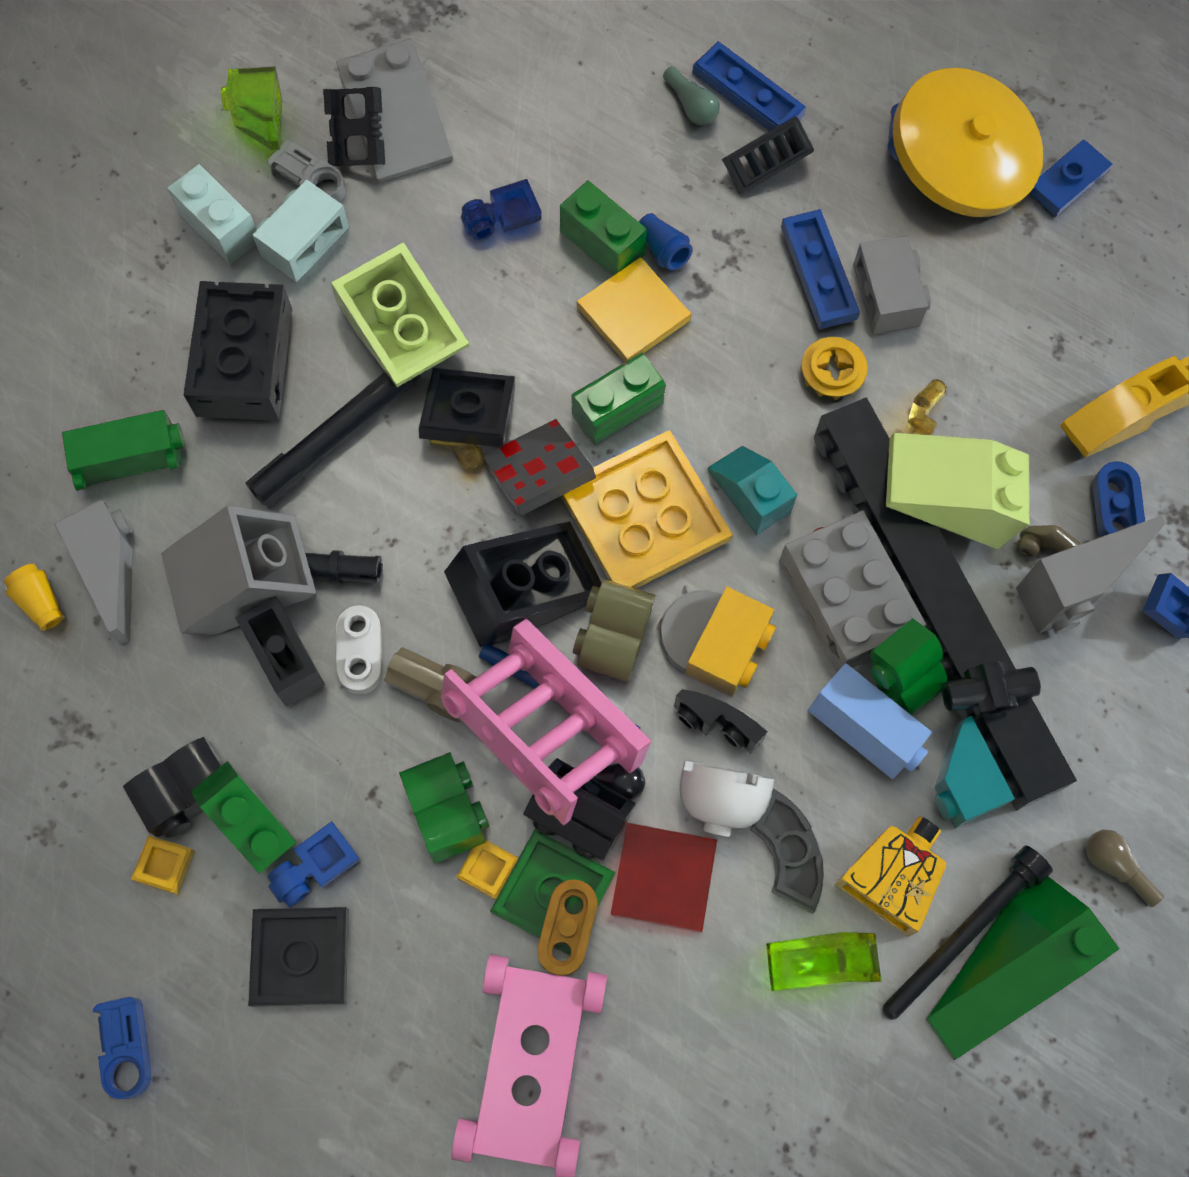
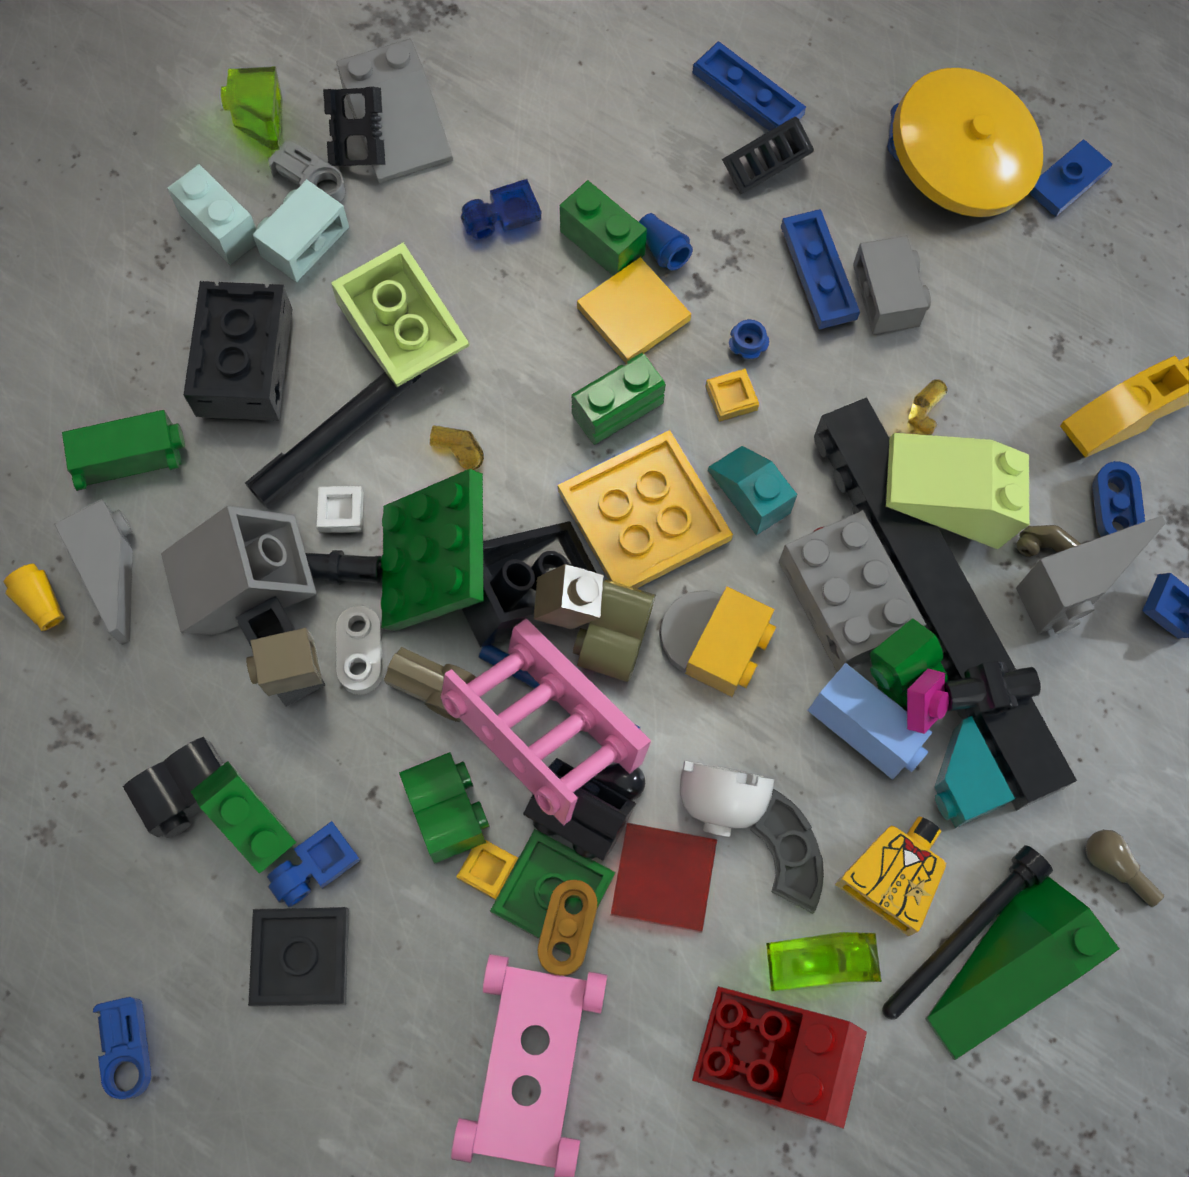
(163, 865): yellow tile -> none
(284, 662): none -> dark tan brick
(340, 509): none -> white plate
(433, 551): none -> green plate
(467, 407): black tile -> none
(538, 467): dark grey tile -> none
(568, 597): none -> dark tan brick
(699, 103): sand green piece -> none
(705, 712): black slope -> none
(732, 395): none -> yellow tile
(749, 329): none -> blue plate
(781, 1056): none -> red slope
(847, 357): yellow gear -> none
(926, 701): none -> dark pink plate

